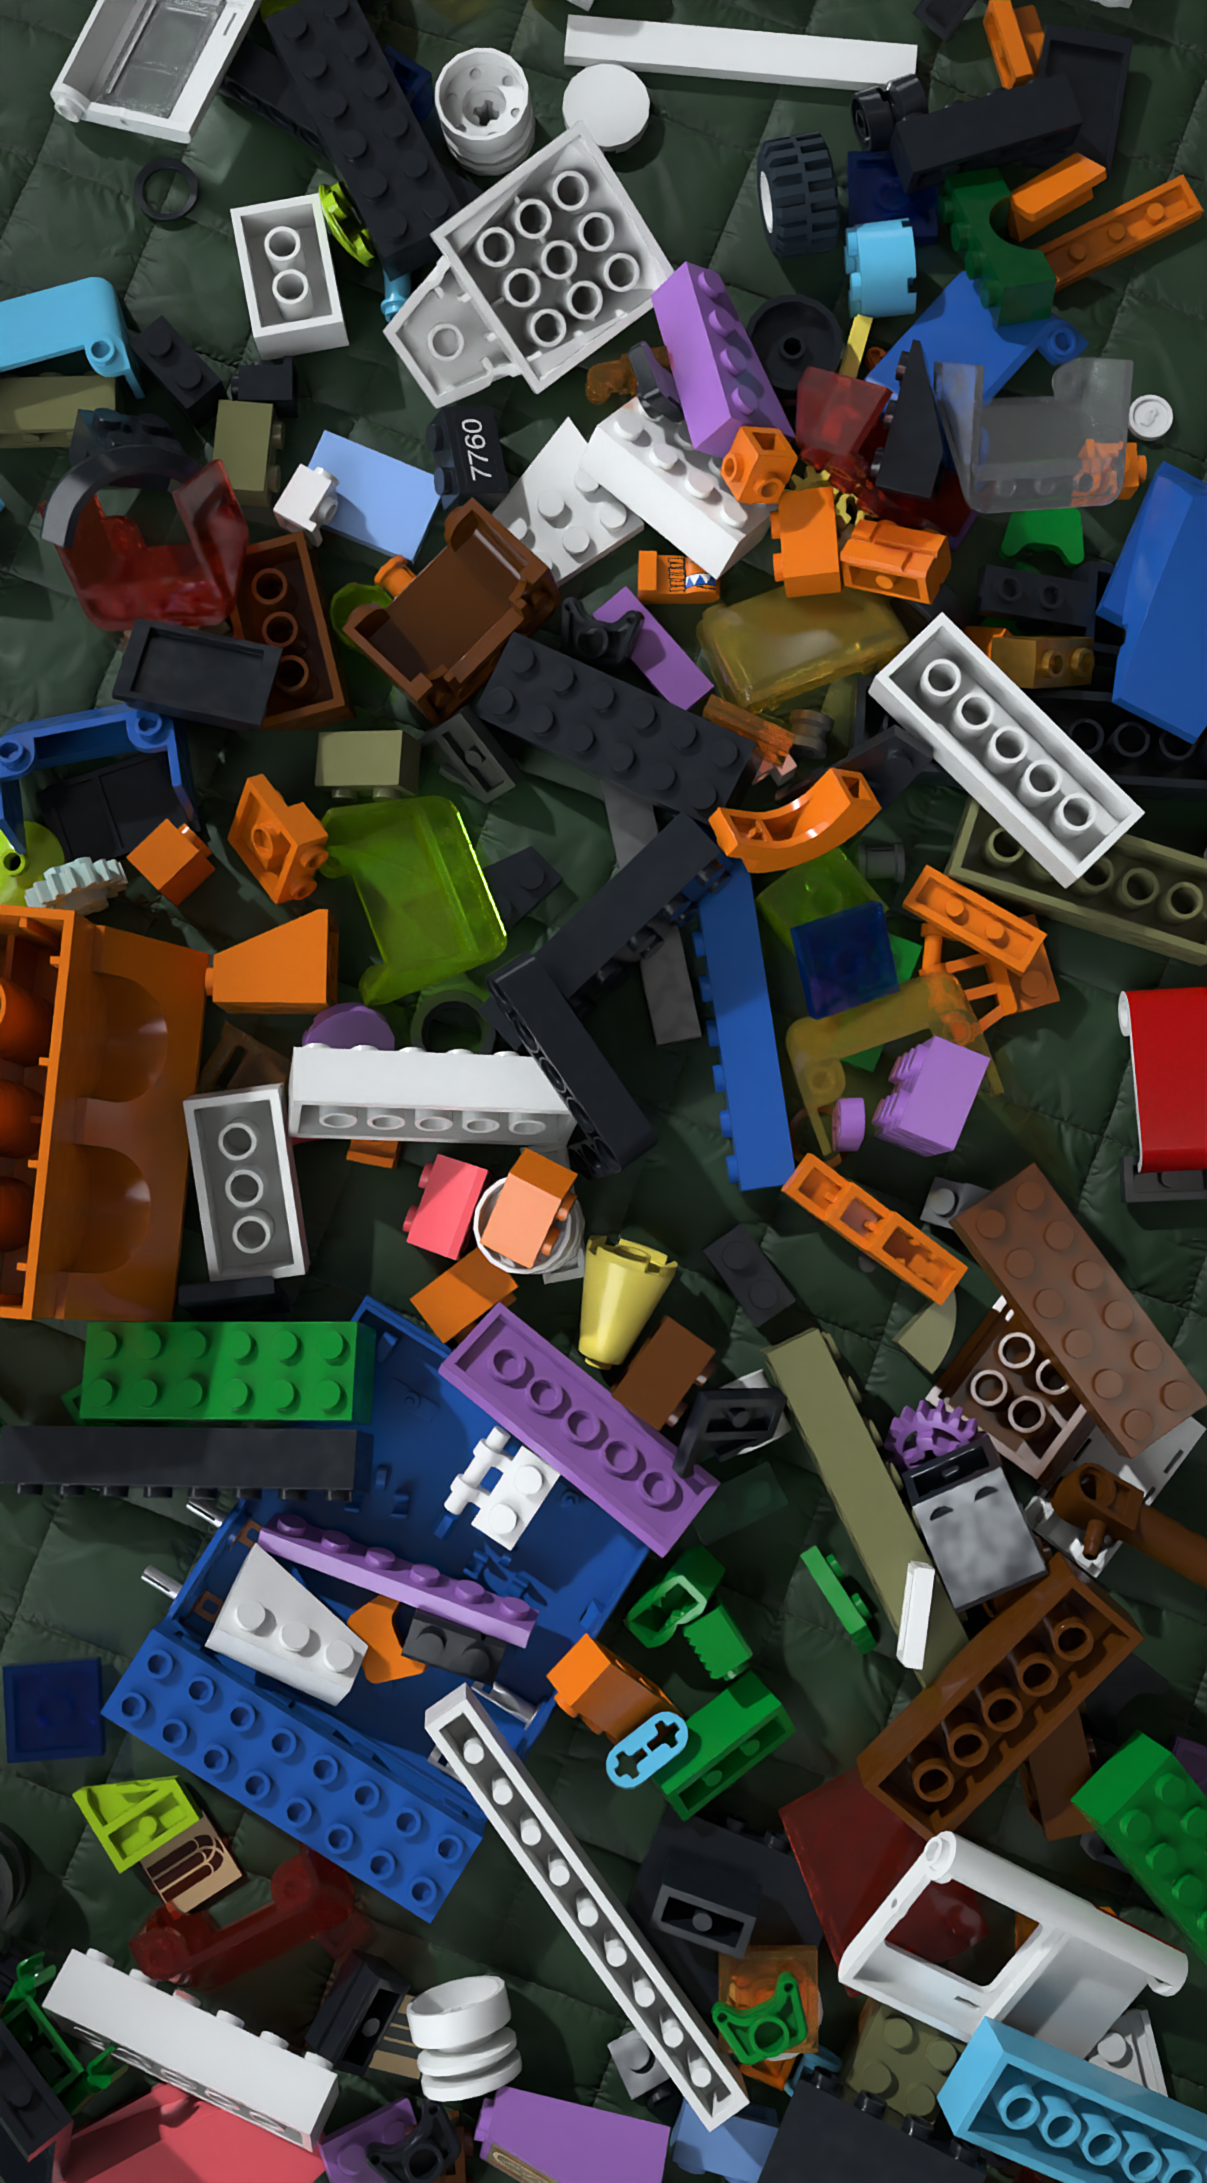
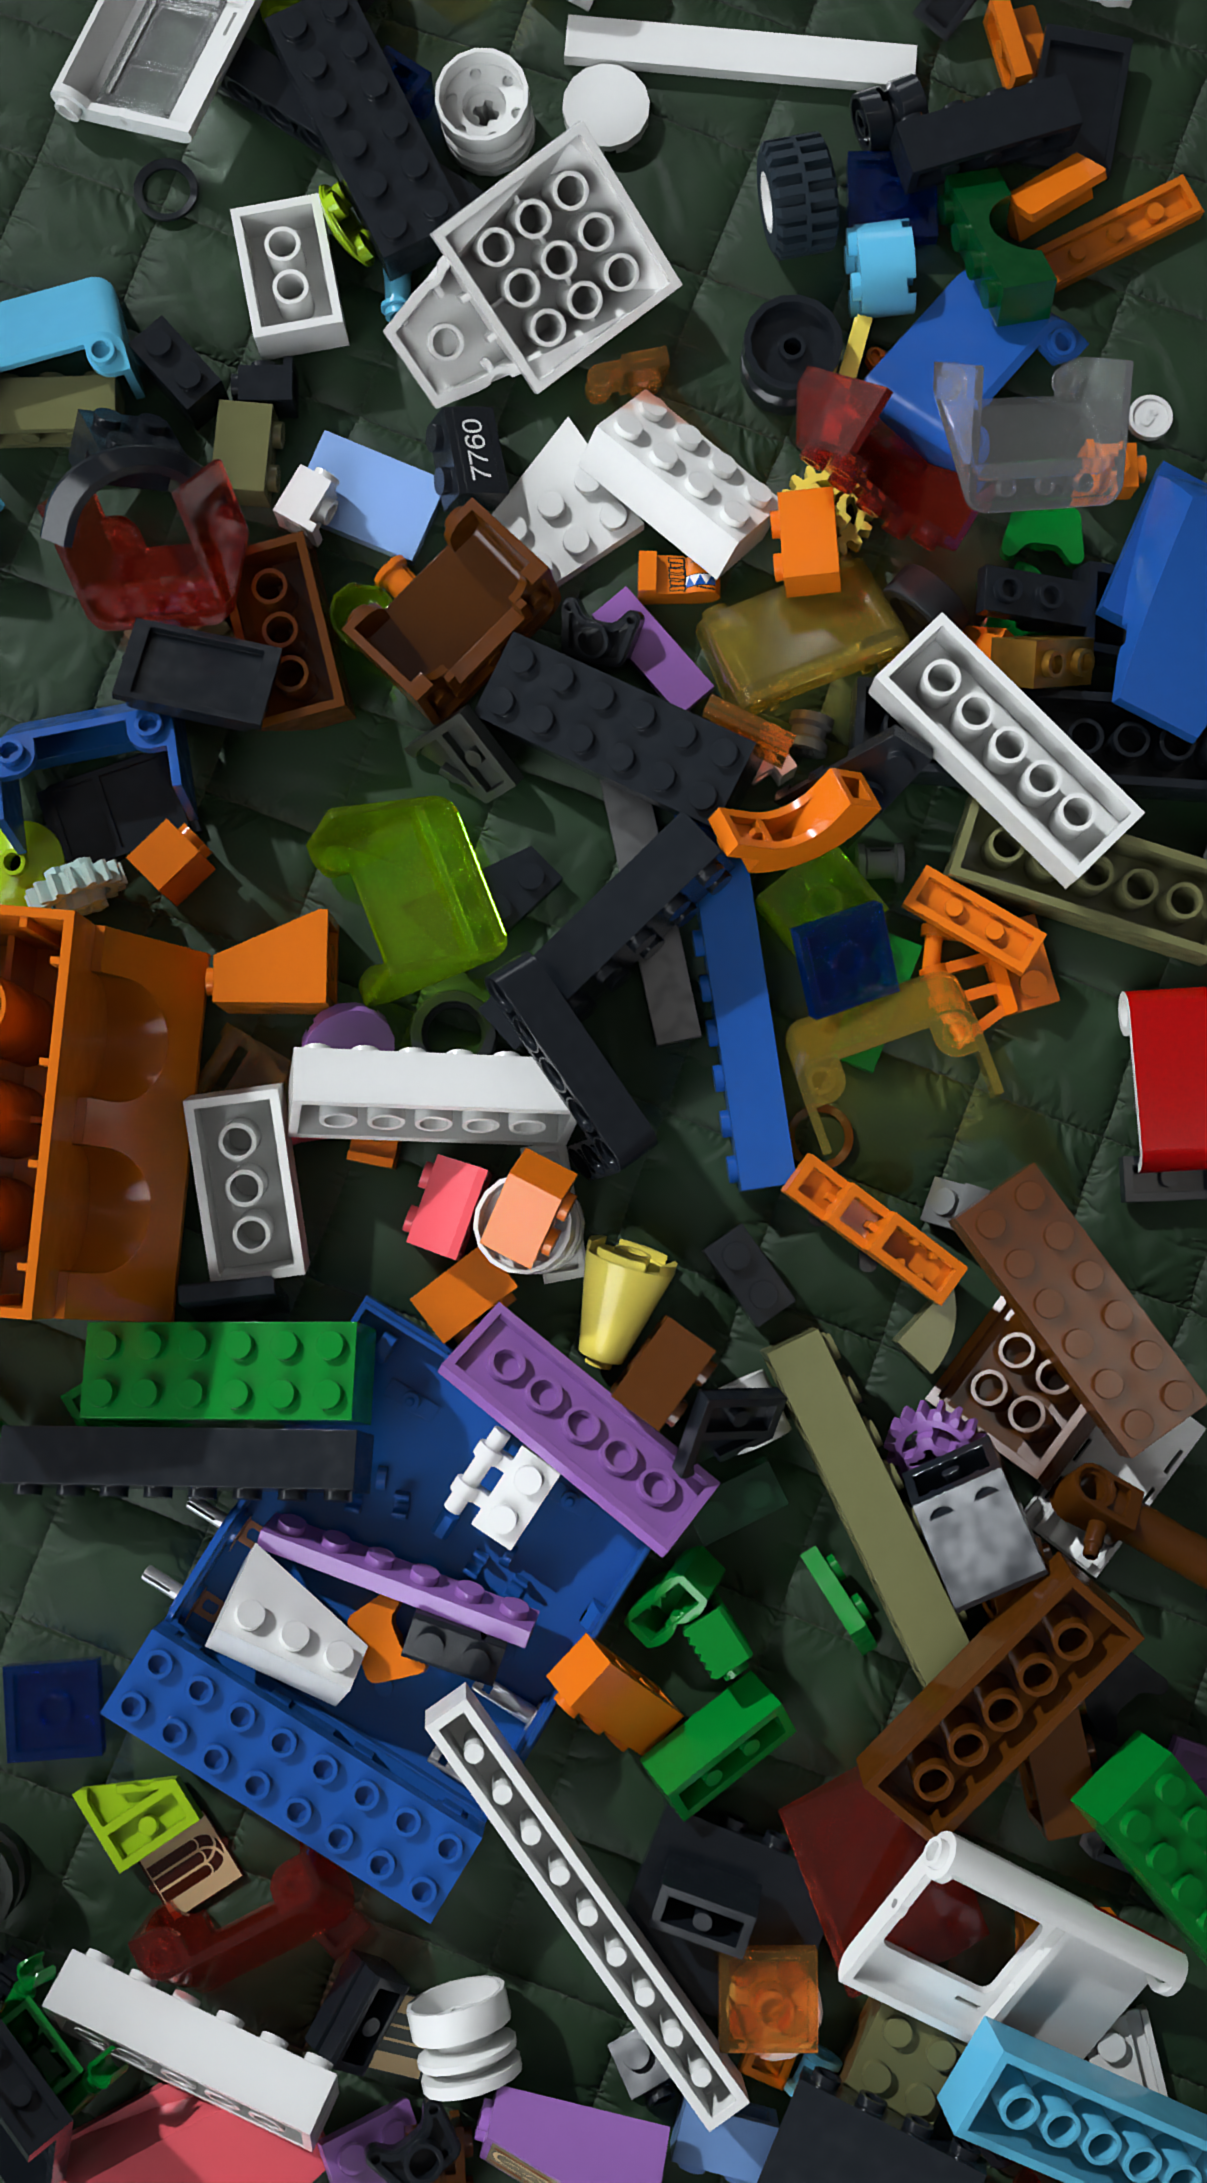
(278, 841): orange plate -> none
(367, 765): olive brick -> none
(638, 1741): medium azure beam -> none
(656, 385): black piece -> none
(713, 361): medium lavender wedge -> none
(758, 465): orange brick -> none
(767, 2027): green piece -> none
(848, 1124): medium lavender beam -> none
(896, 560): orange brick -> none
(915, 446): black slope -> none
(915, 1614): white tile -> none
(930, 1097): medium lavender brick -> none

